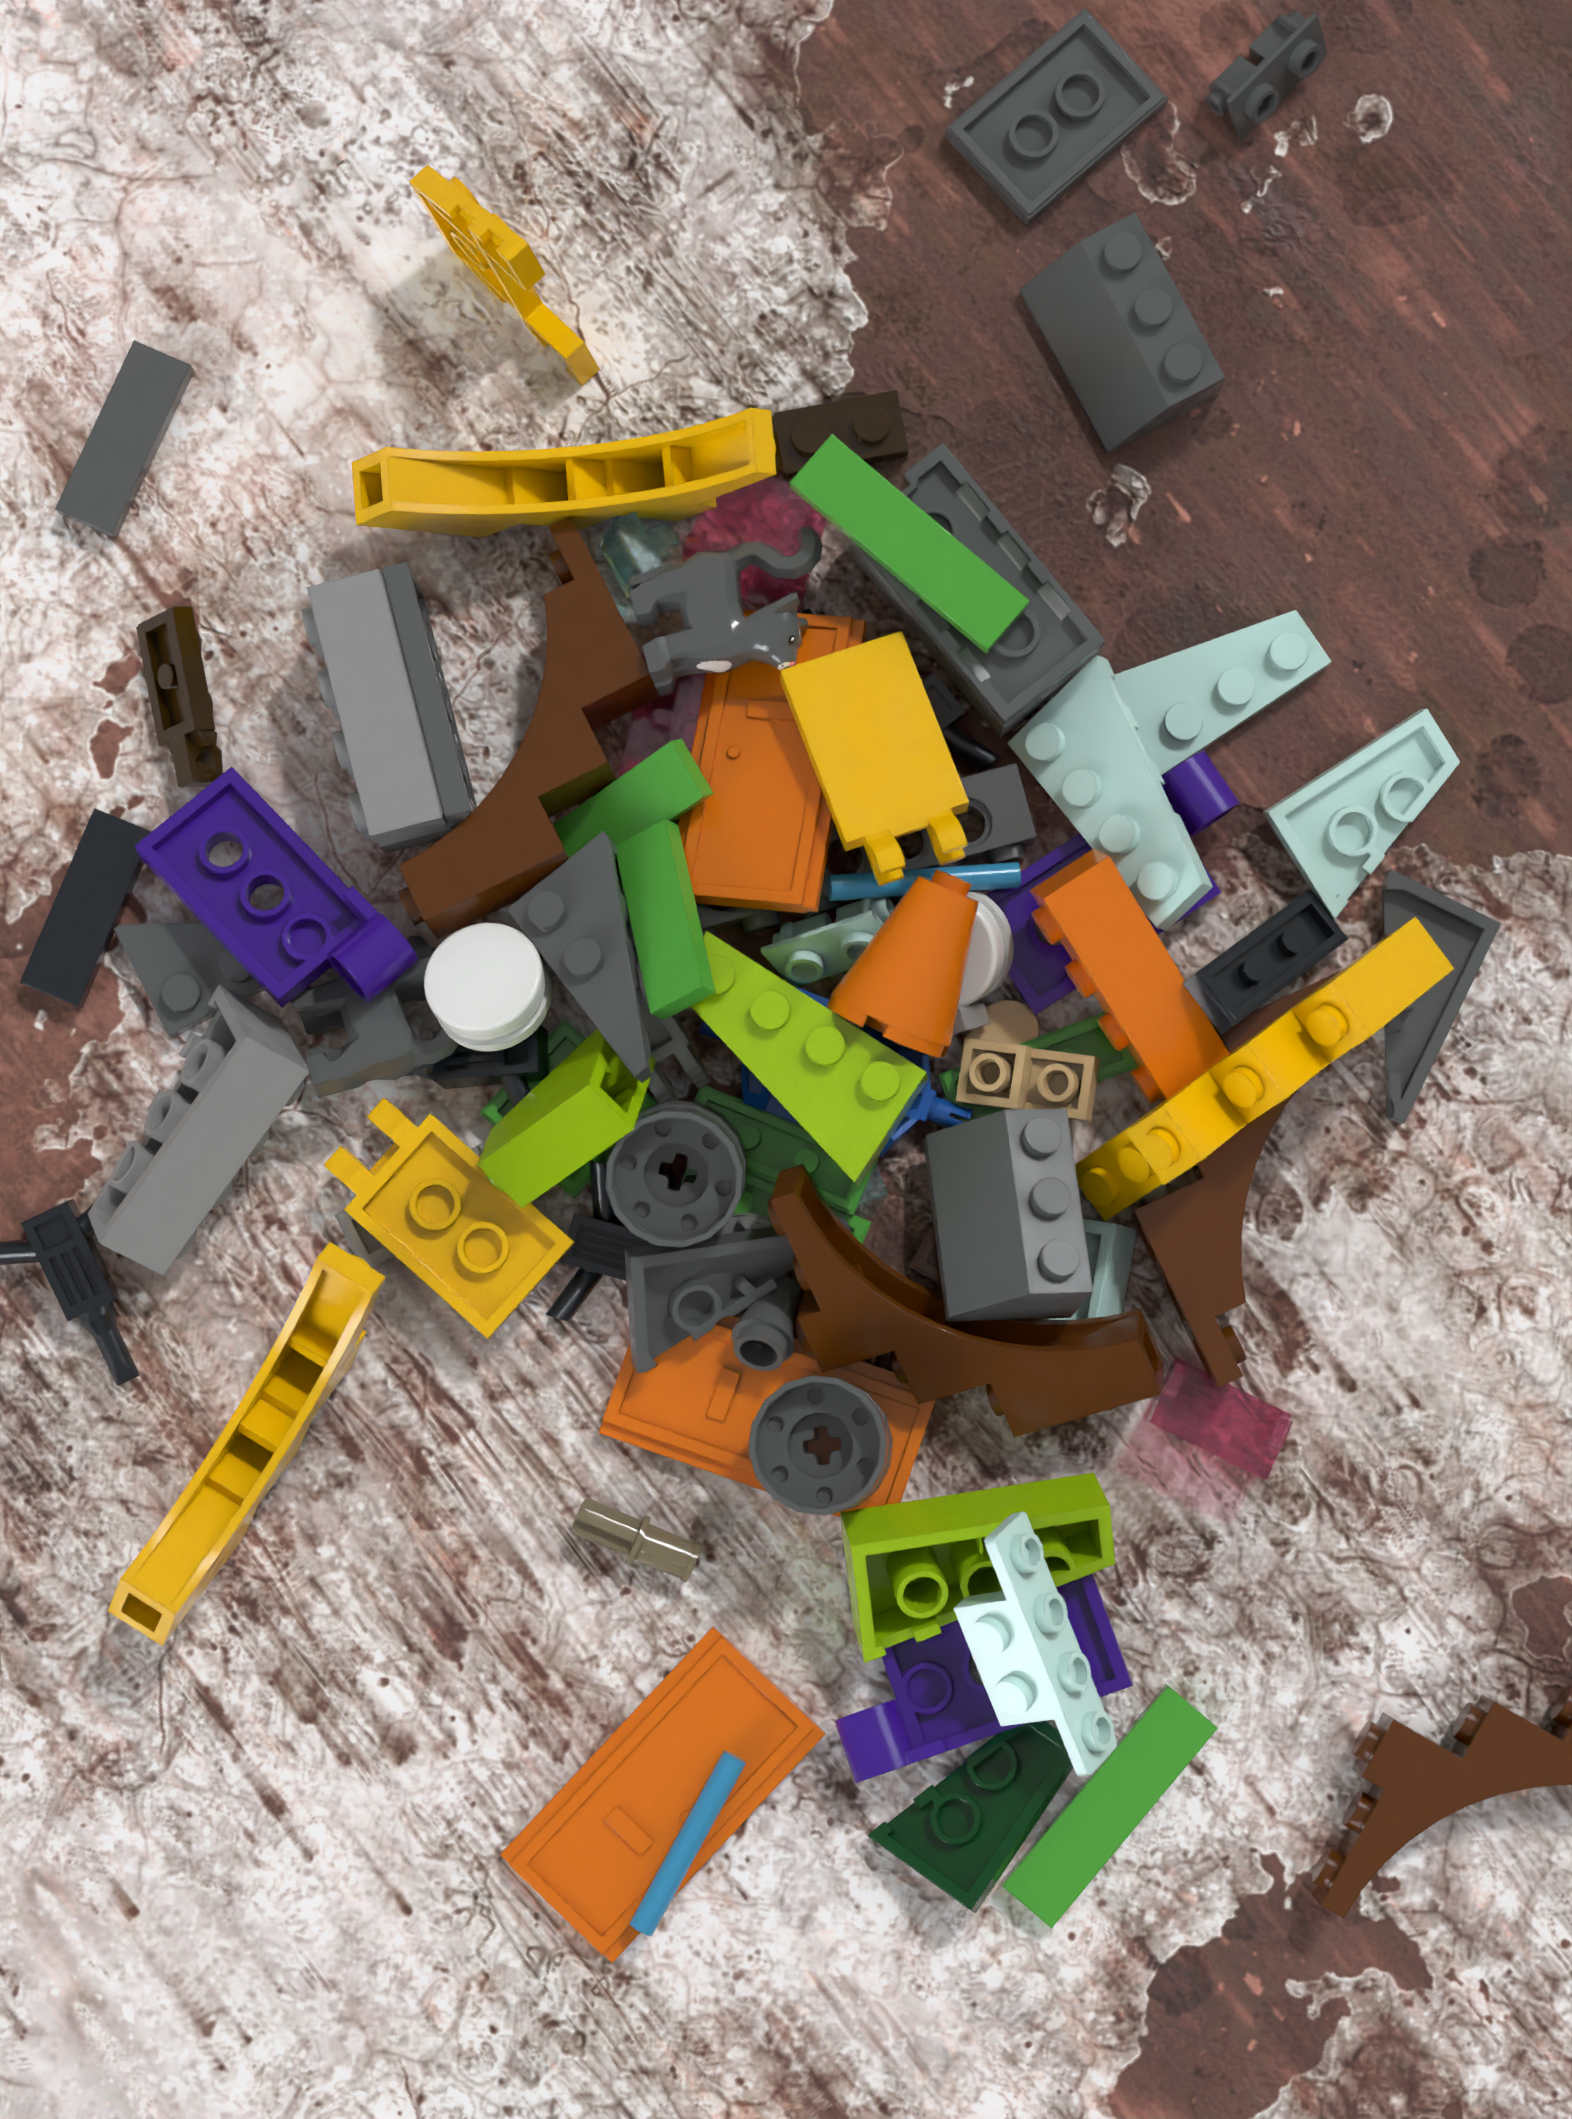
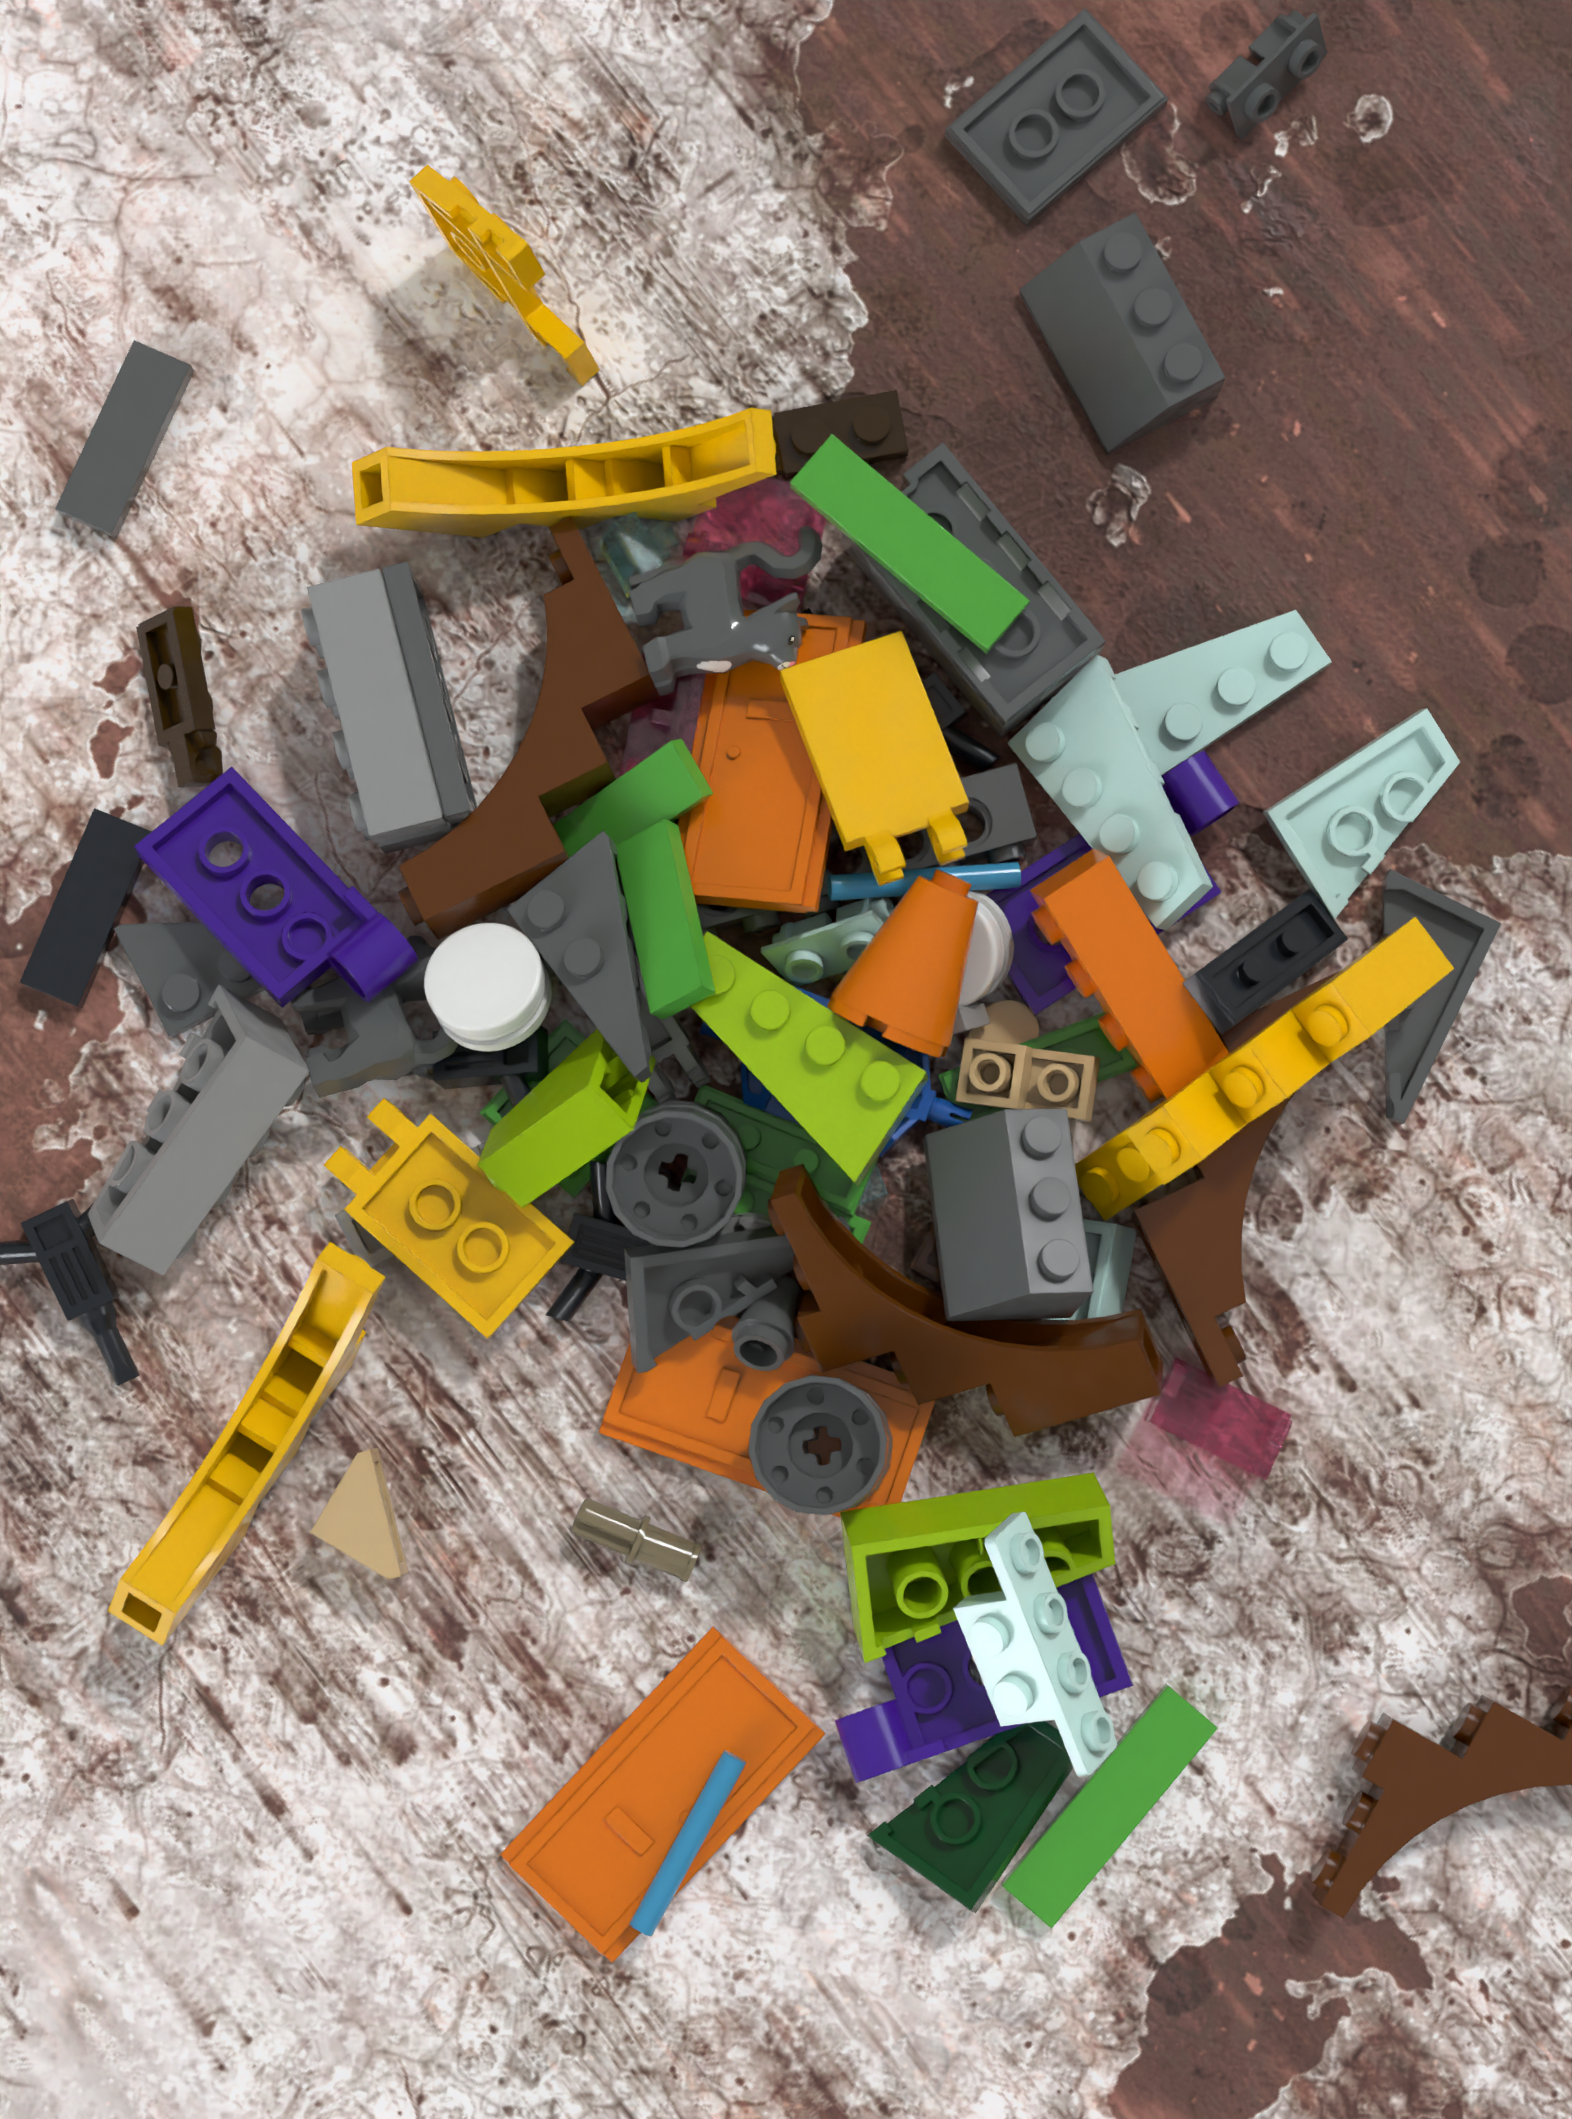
(362, 1518): none -> tan slope

